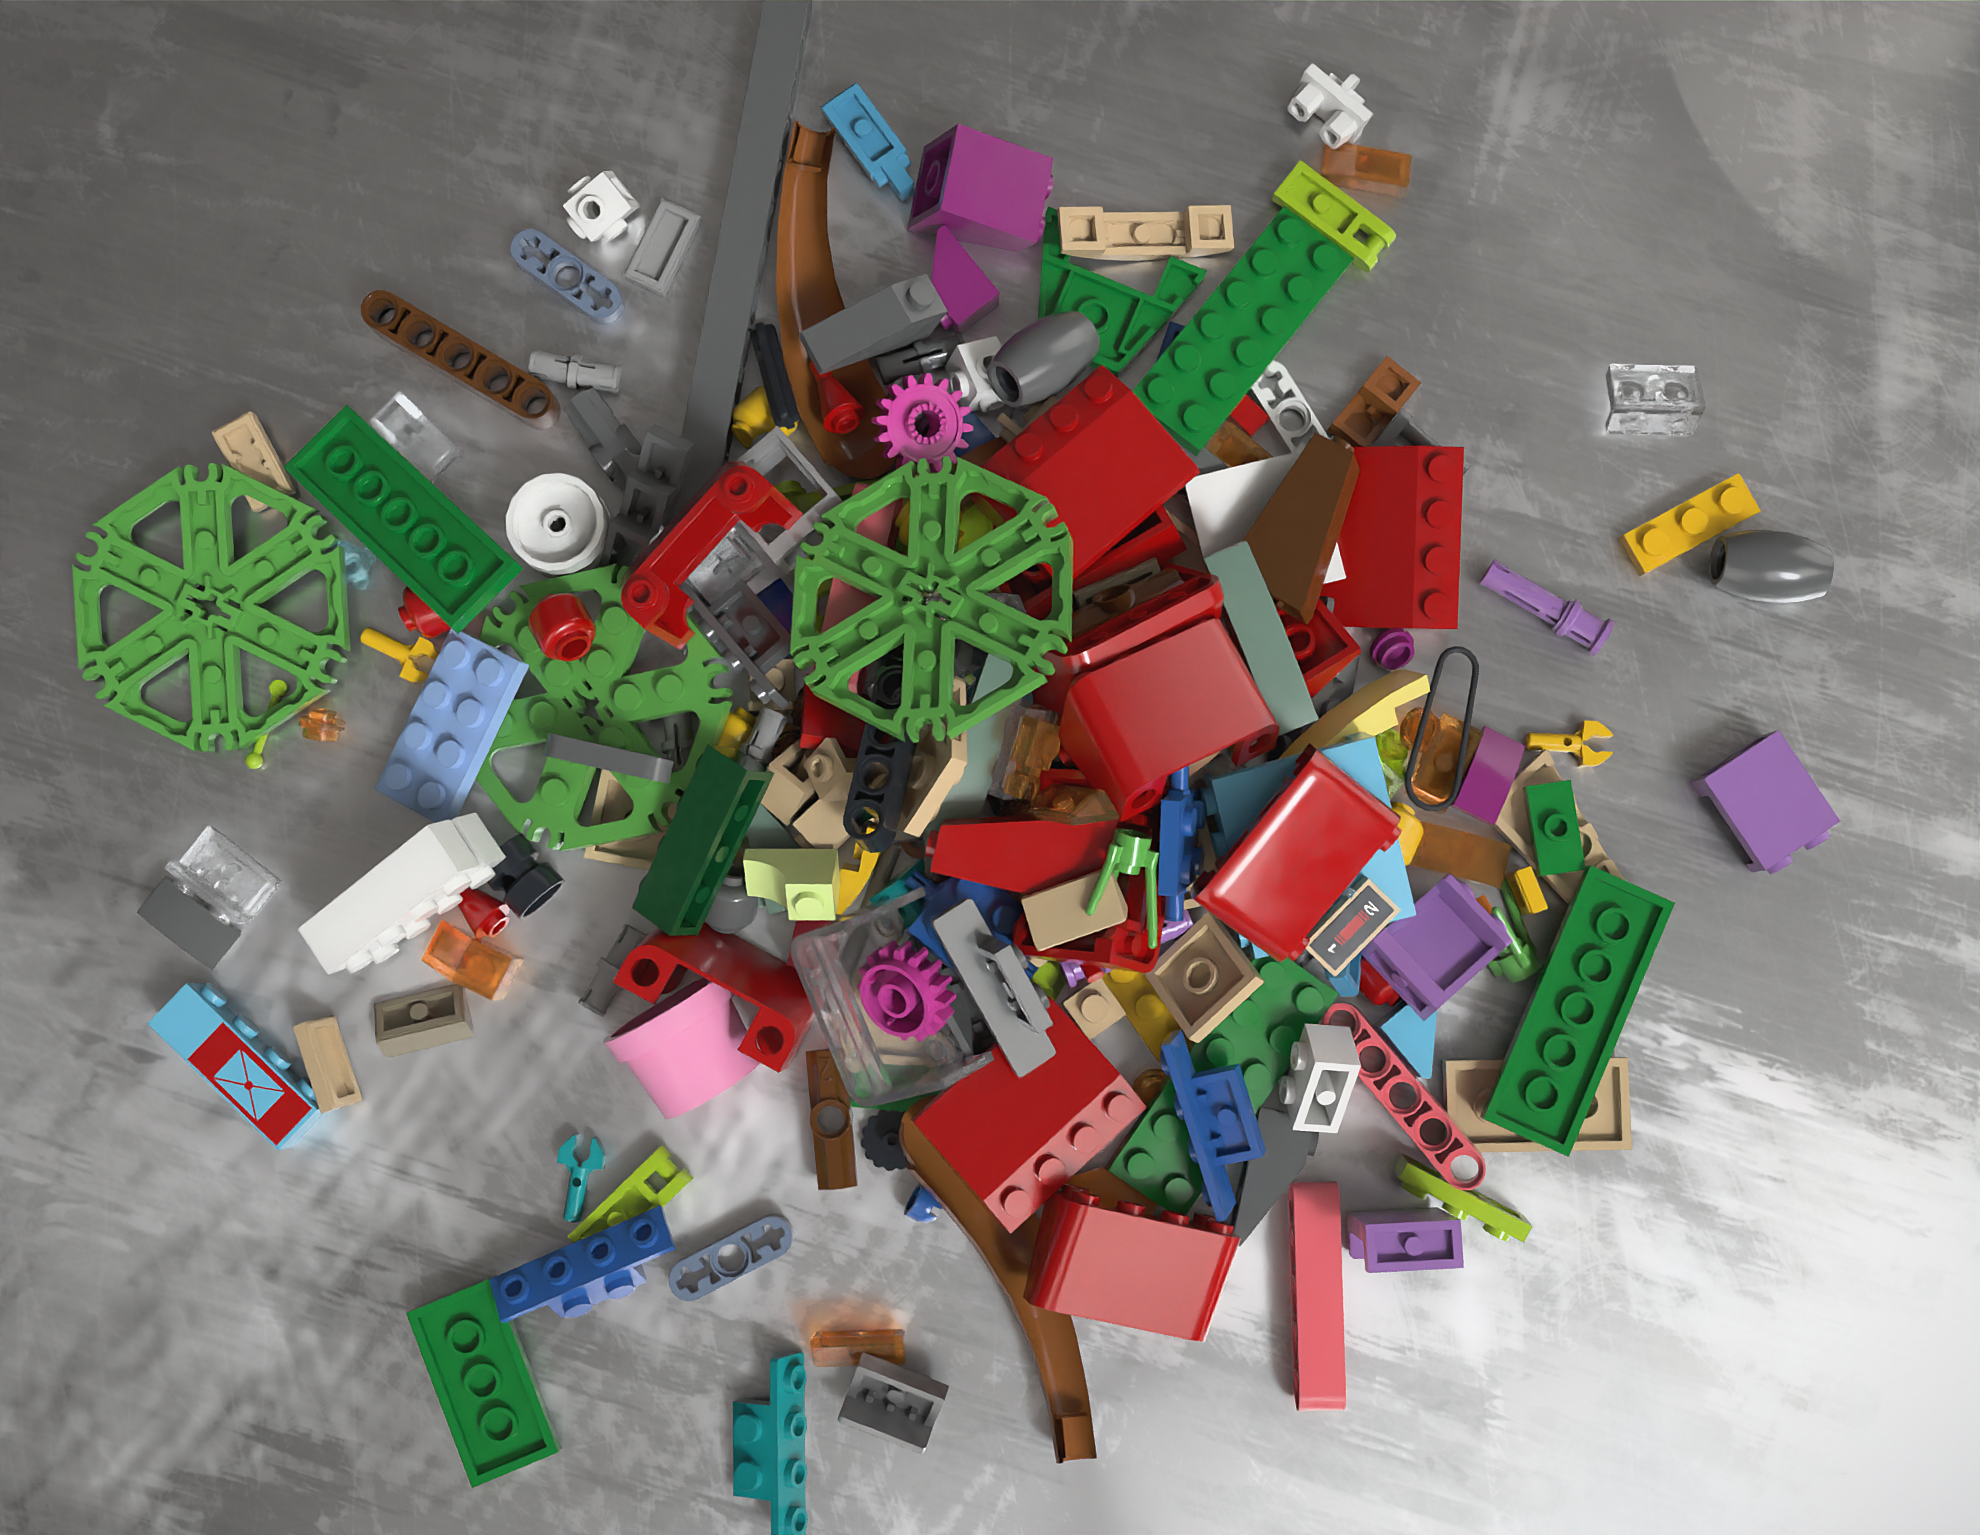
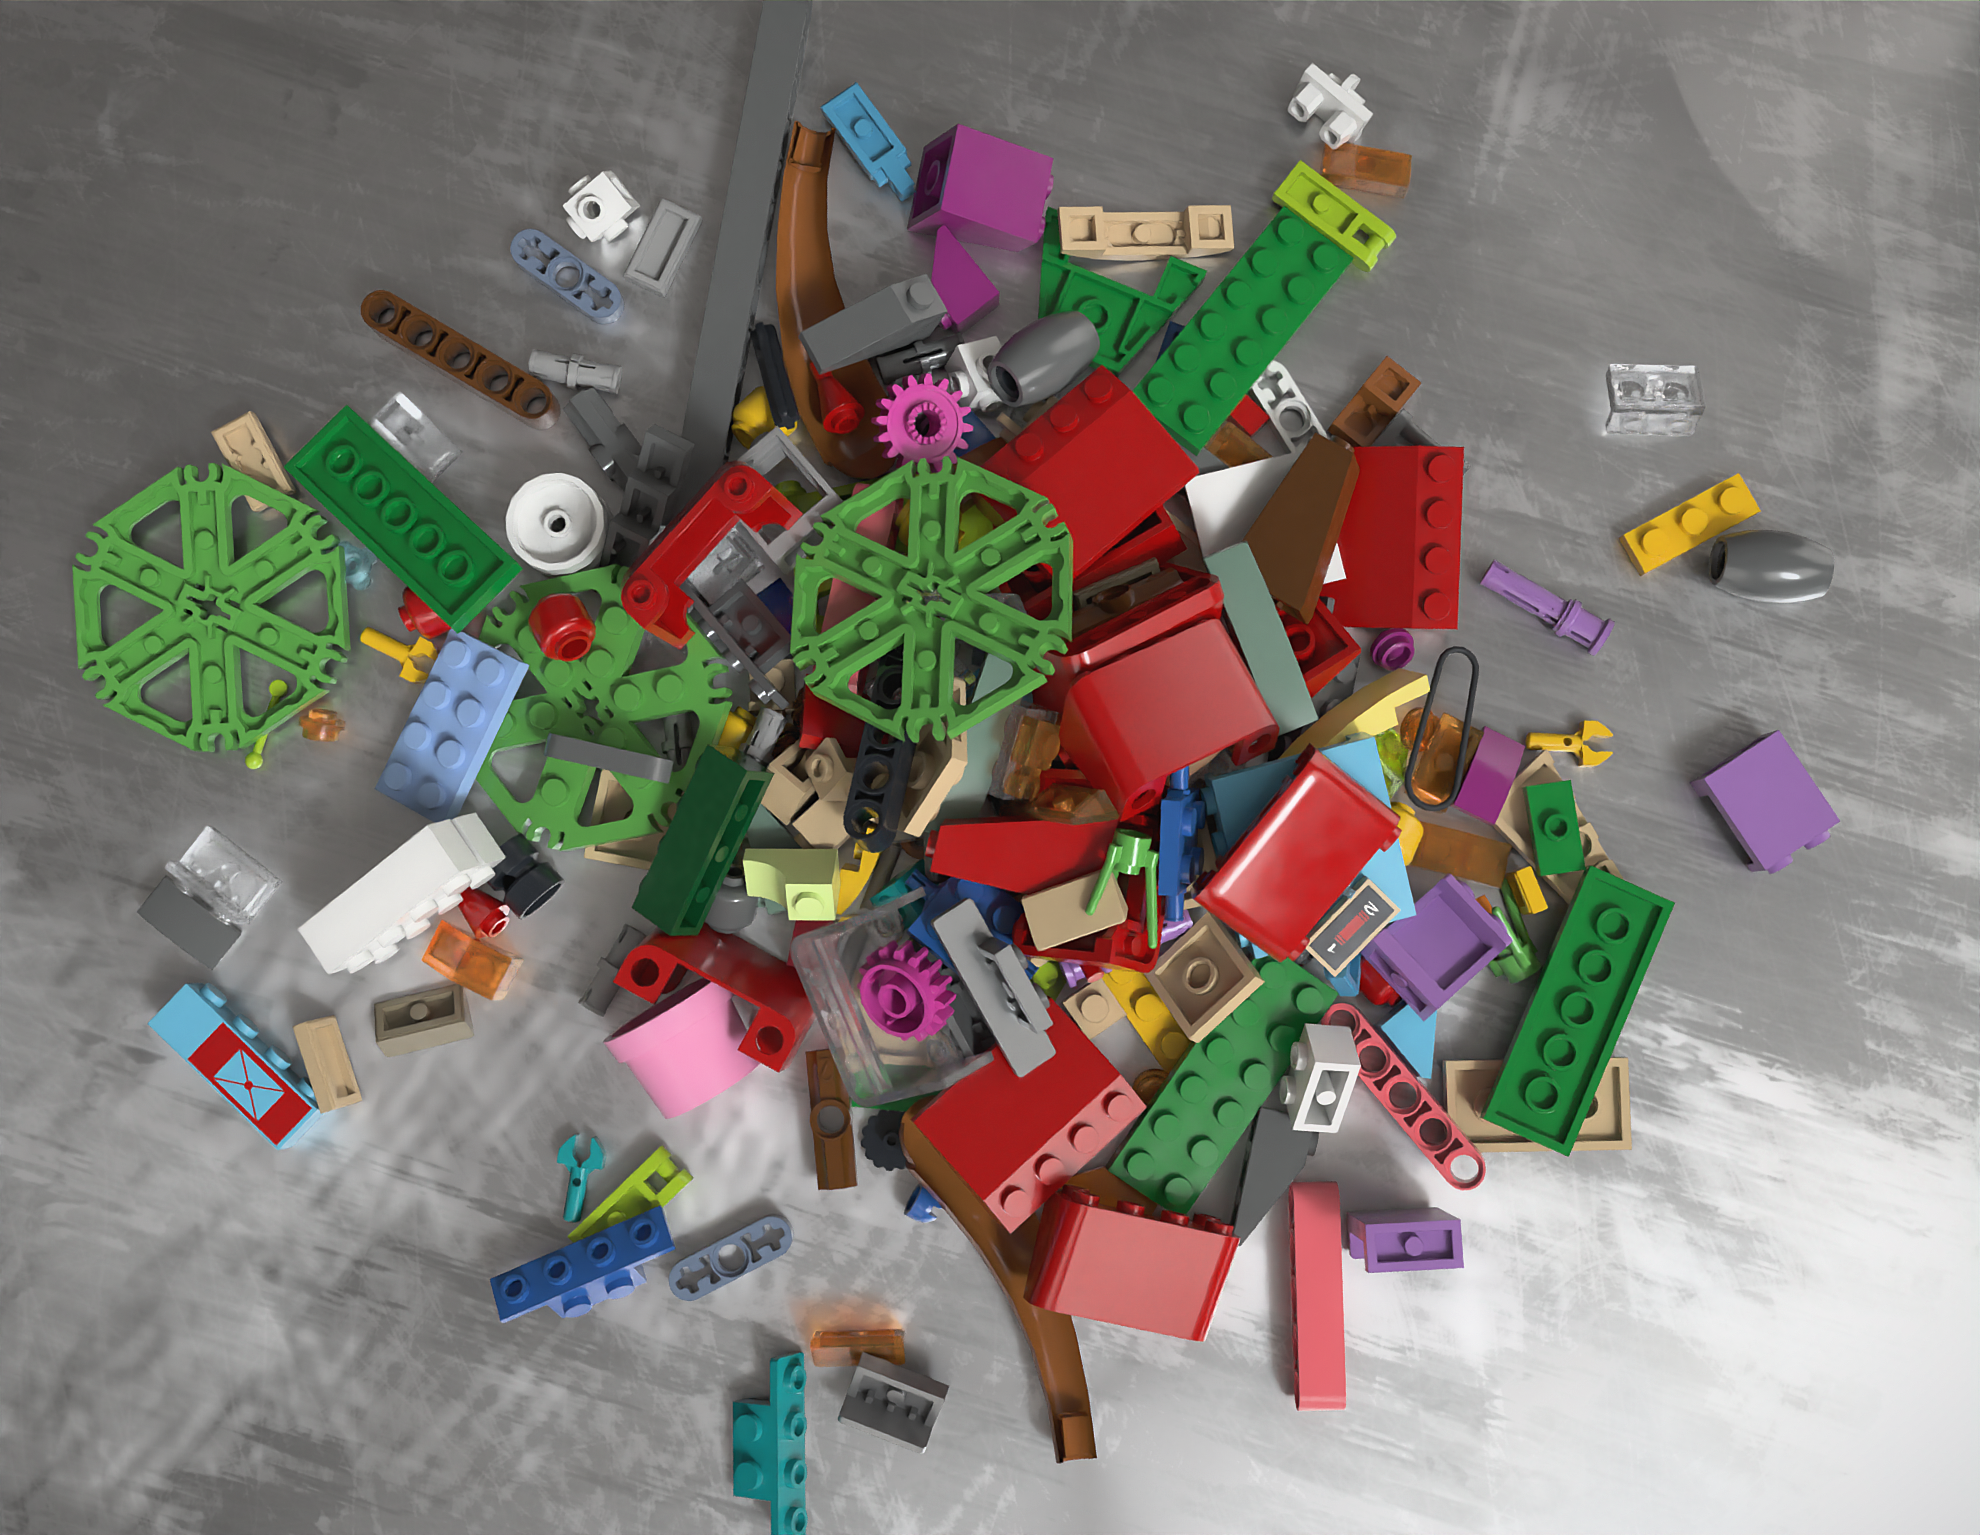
(483, 1383): green plate -> none
(1217, 1120): blue bracket -> none
(1498, 1218): lime plate -> none

